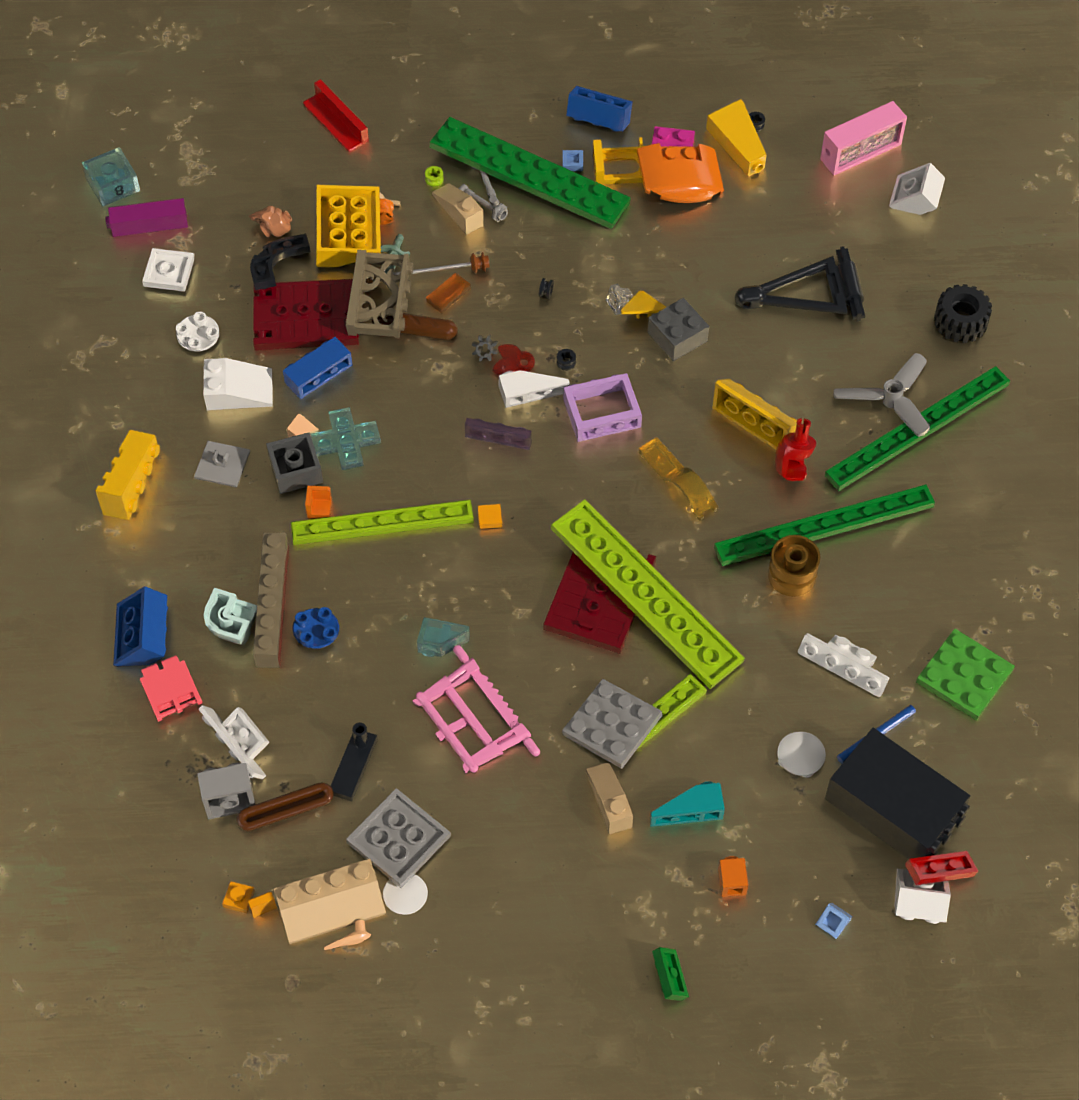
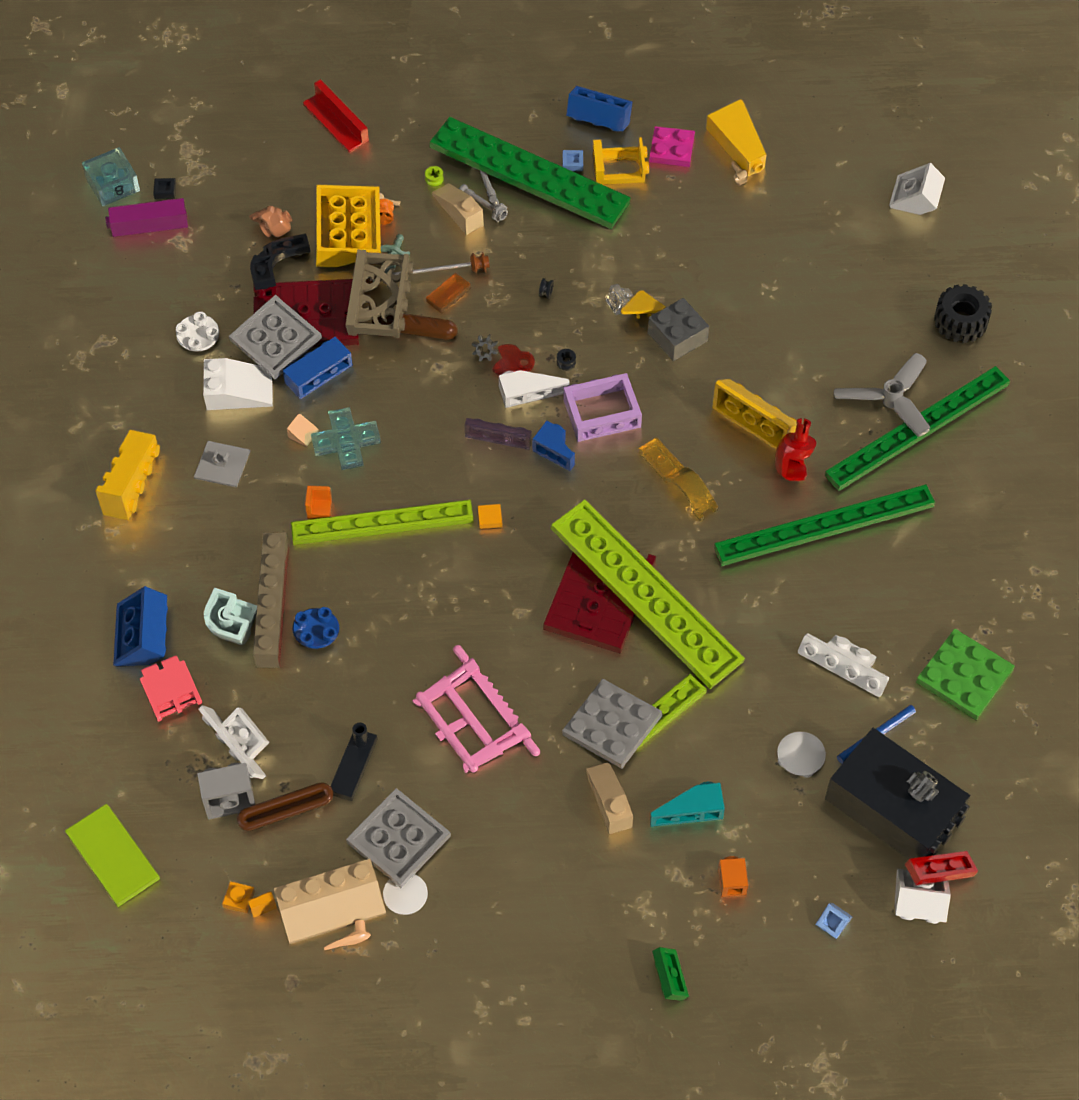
(112, 855): none -> lime tile
(164, 188): none -> black tile
(168, 269): white plate -> none
(275, 336): none -> light grey plate
(294, 463): dark grey brick -> none
(440, 637): clear light blue slope -> none
(550, 444): none -> blue arch
(680, 172): orange slope -> none
(740, 177): none -> tan hand
(757, 116): black bush -> none
(794, 565): pearl gold wheel -> none
(842, 281): black piece -> none
(863, 138): bright pink brick -> none
(922, 786): none -> dark grey gear

